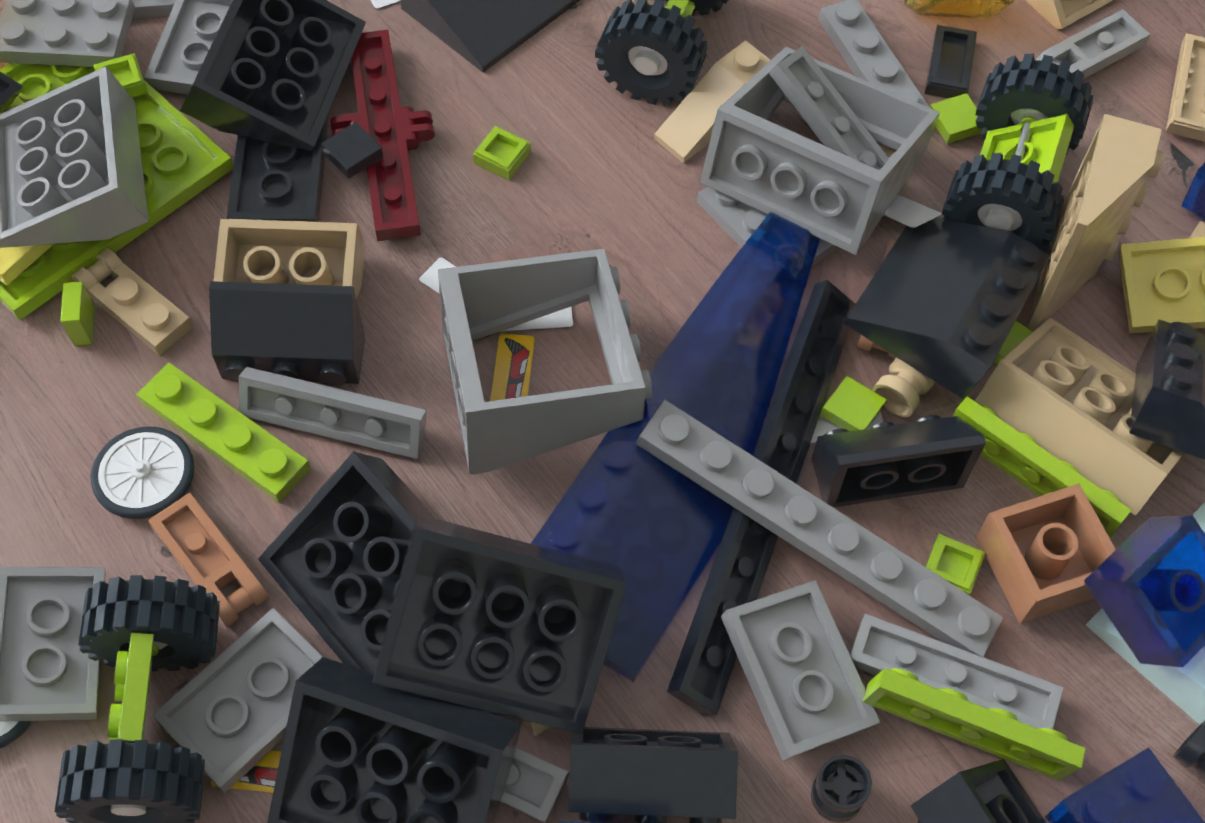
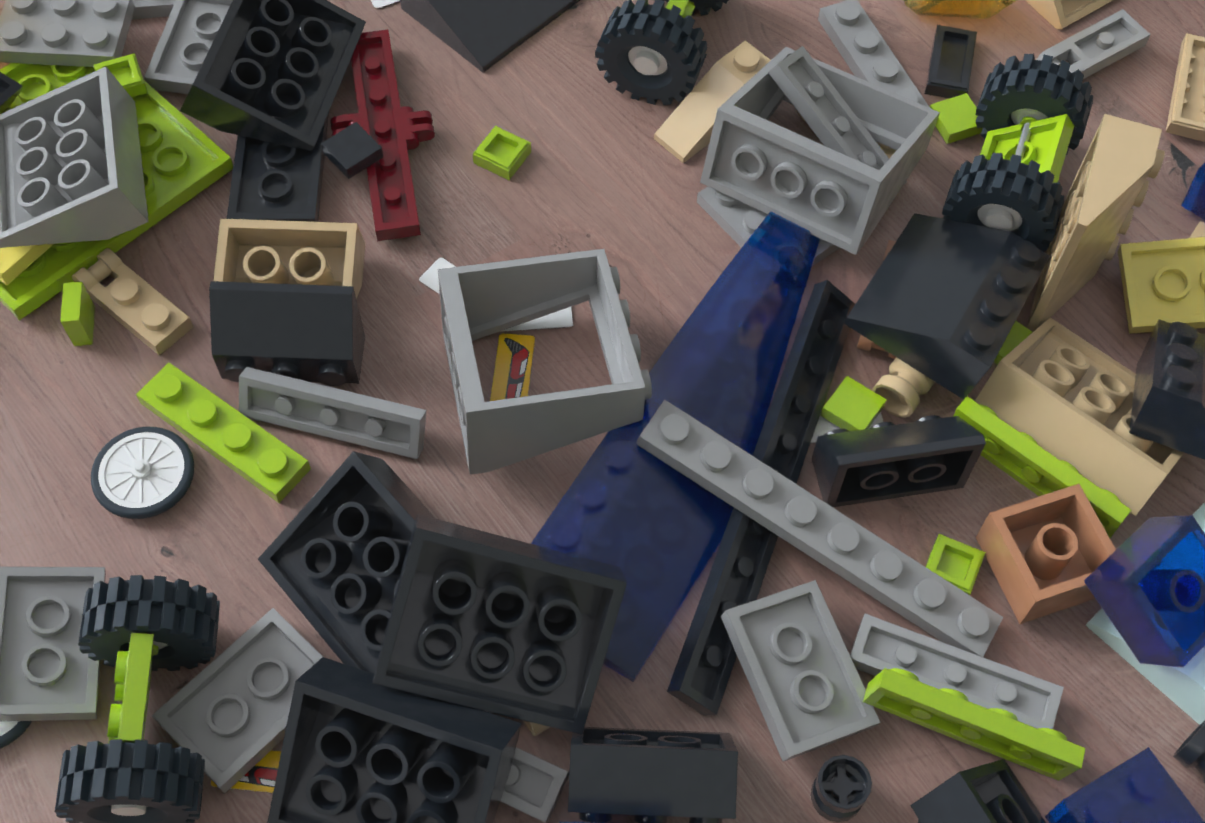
(207, 556): nougat plate -> none
(910, 212): white sticker -> none

